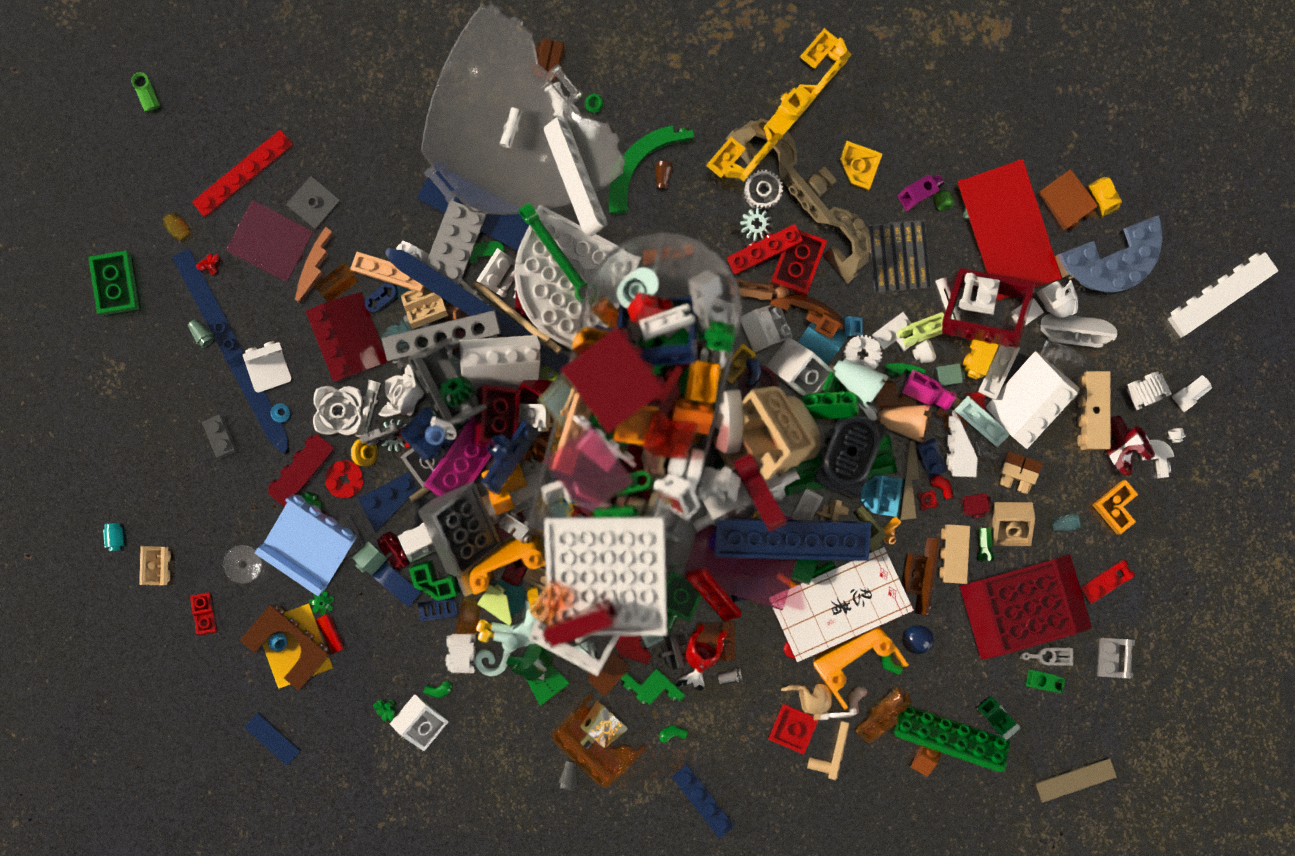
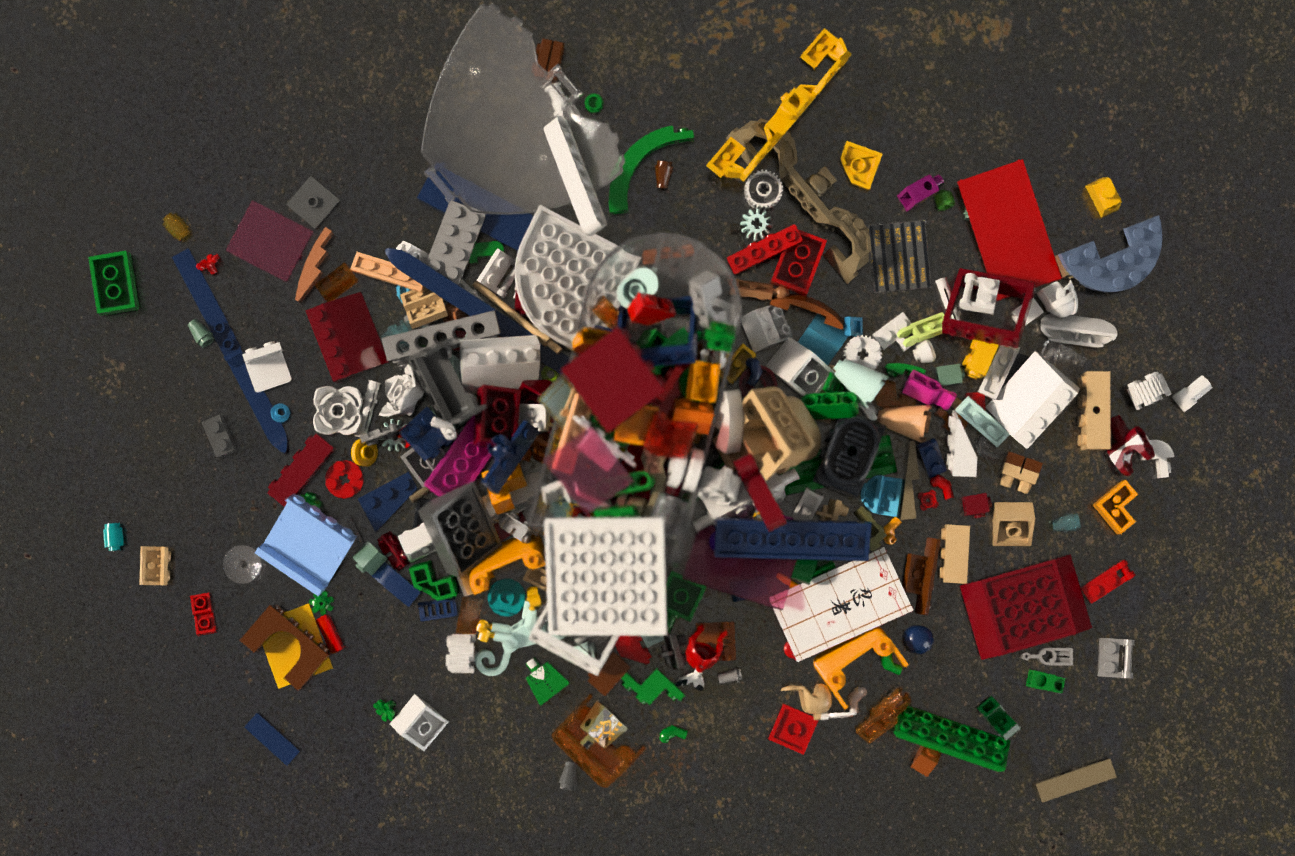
(145, 93): bright green piece -> none
(242, 173): red plate -> none
(277, 642): dark azure plate -> none
(378, 294): dark blue beam -> none
(434, 435): medium blue plate -> none
(439, 692): green arm -> none
(457, 391): dark green gear -> none
(496, 603): yellowish green slope -> none
(511, 128): white pin -> none
(514, 572): dark red piece -> none
(531, 217): green piece -> none
(533, 664): dark green brick -> none
(549, 602): clear orange slope -> none
(581, 623): dark red slope -> none
(666, 321): white hinge -> none
(677, 495): white torso -> none
(702, 800): dark blue brick -> none
(713, 594): red tile -> none
(825, 324): dark orange plate -> none
(833, 767): tan piece -> none
(985, 544): green bar -> none
(1068, 200): dark orange brick -> none
(1176, 435): white plate -> none
(1223, 294): white brick -> none

